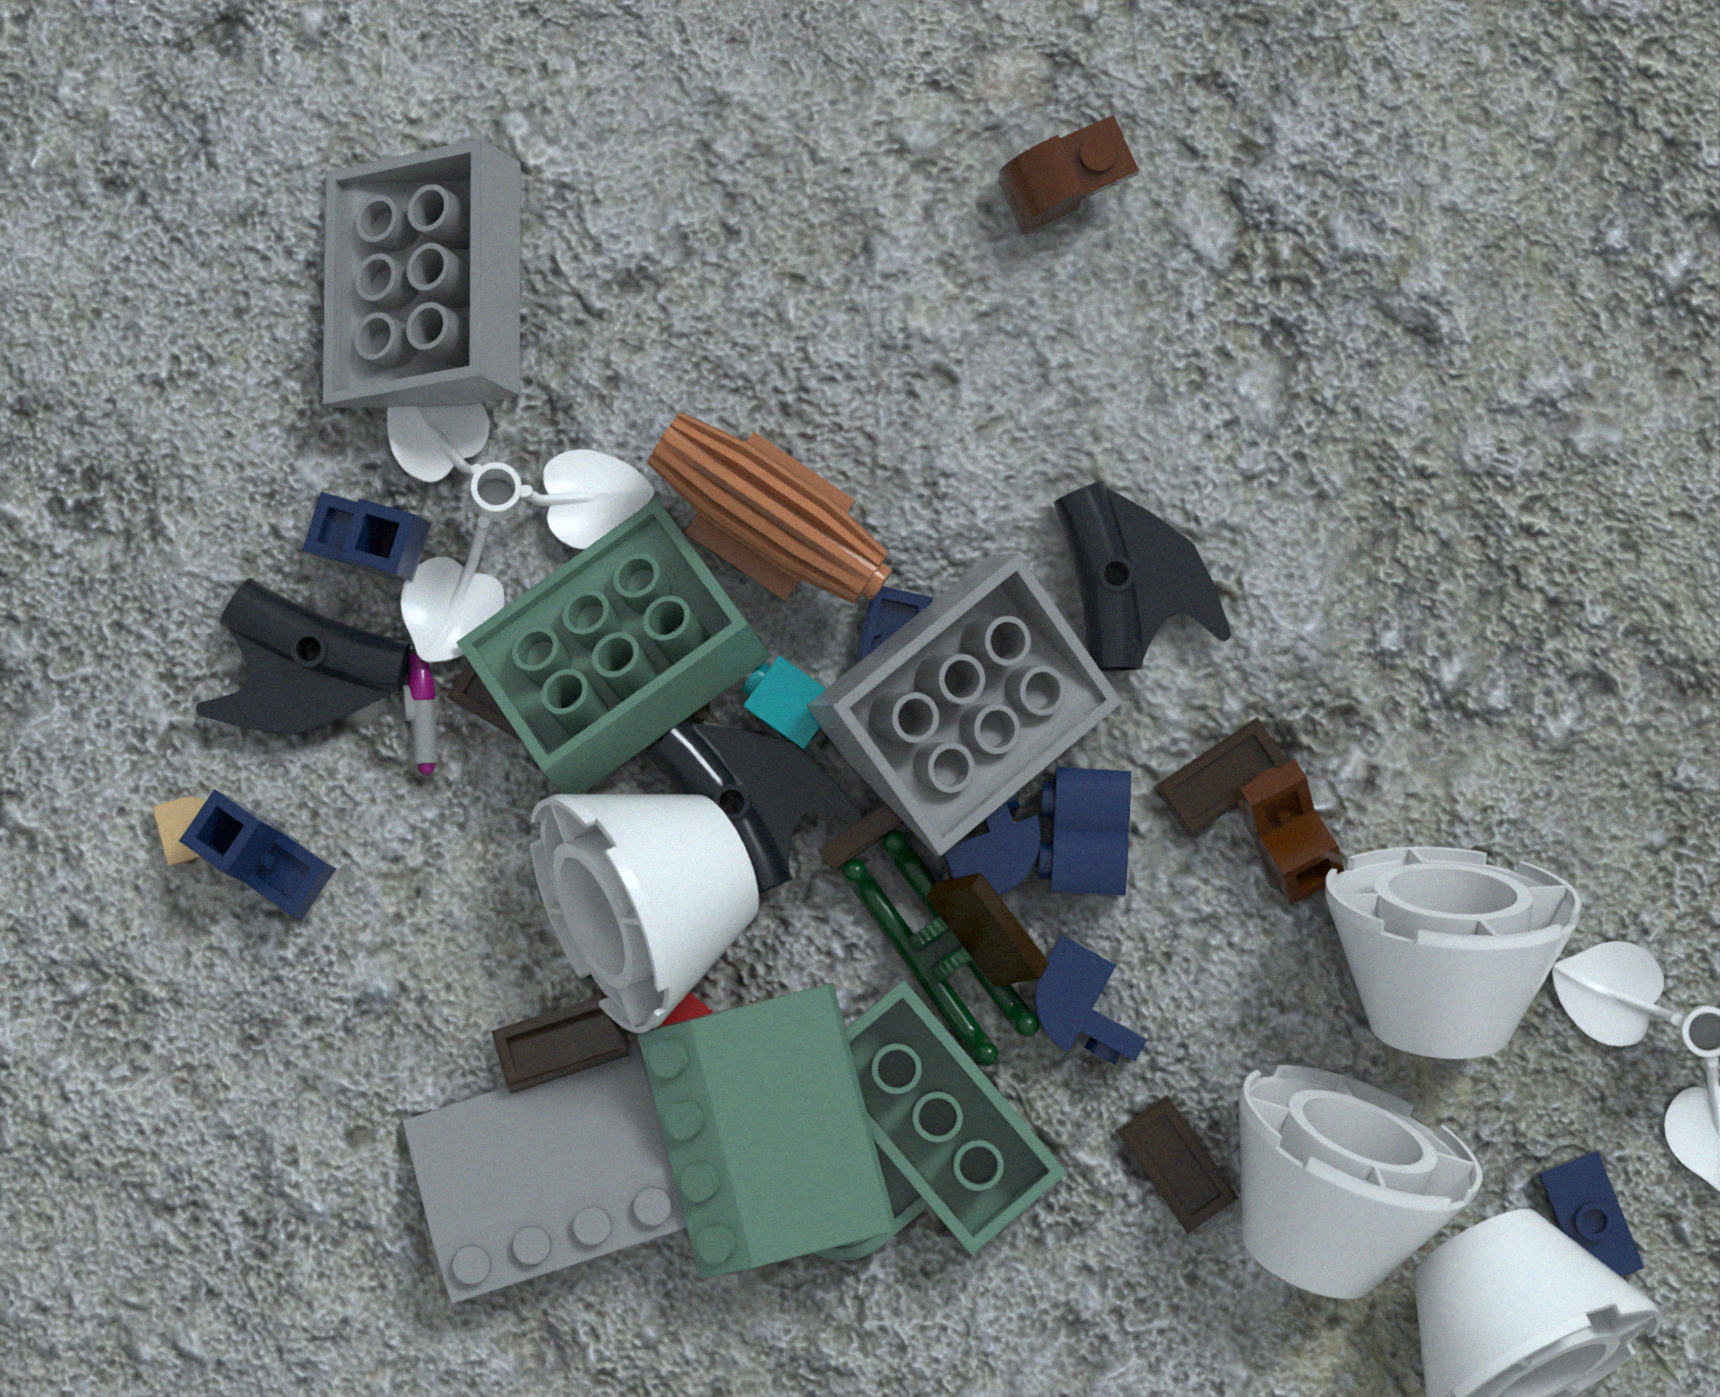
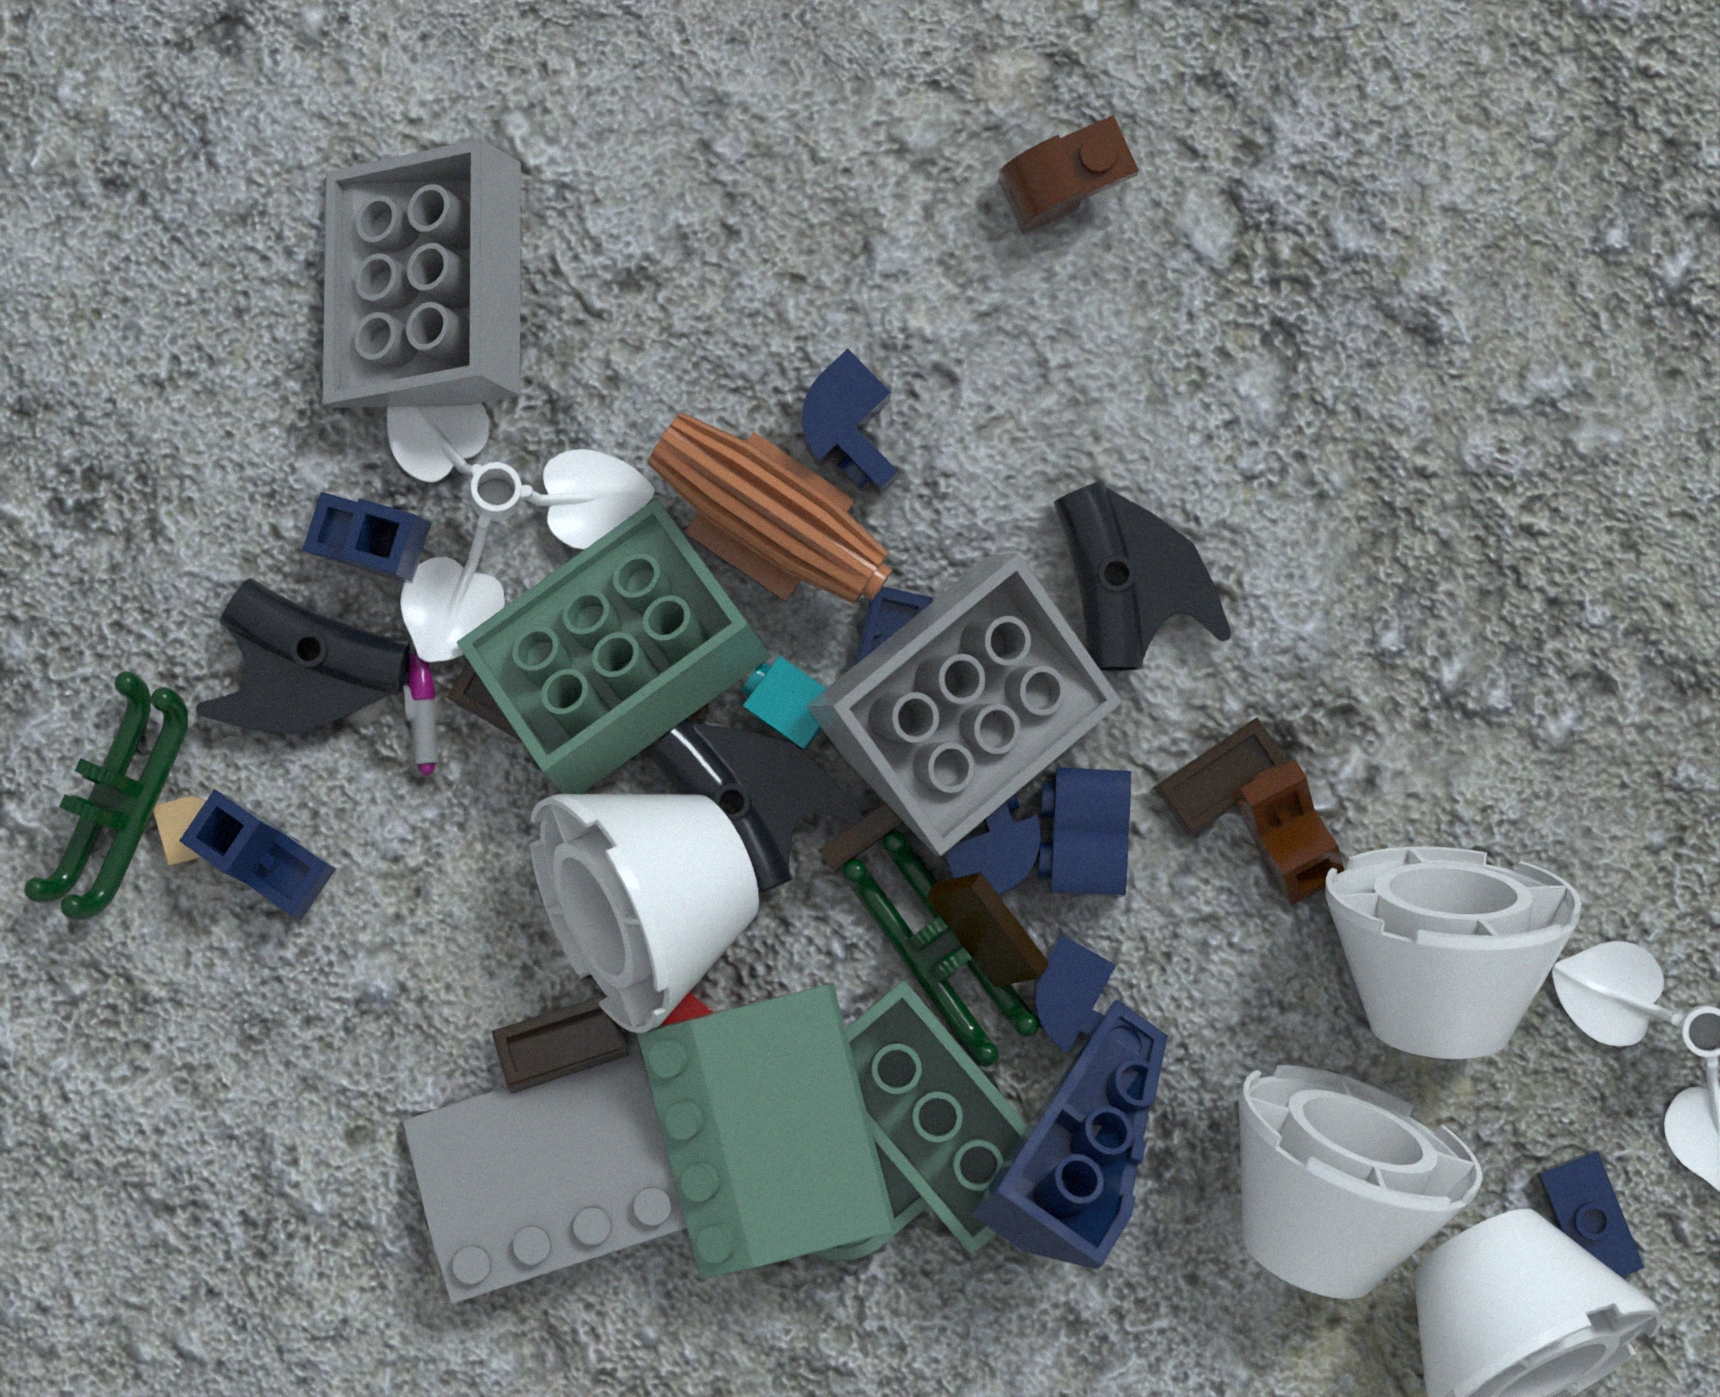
(115, 801): none -> dark green piece
(834, 414): none -> dark blue brick
(1077, 1163): none -> dark blue wedge
(1177, 1164): dark brown tile -> none

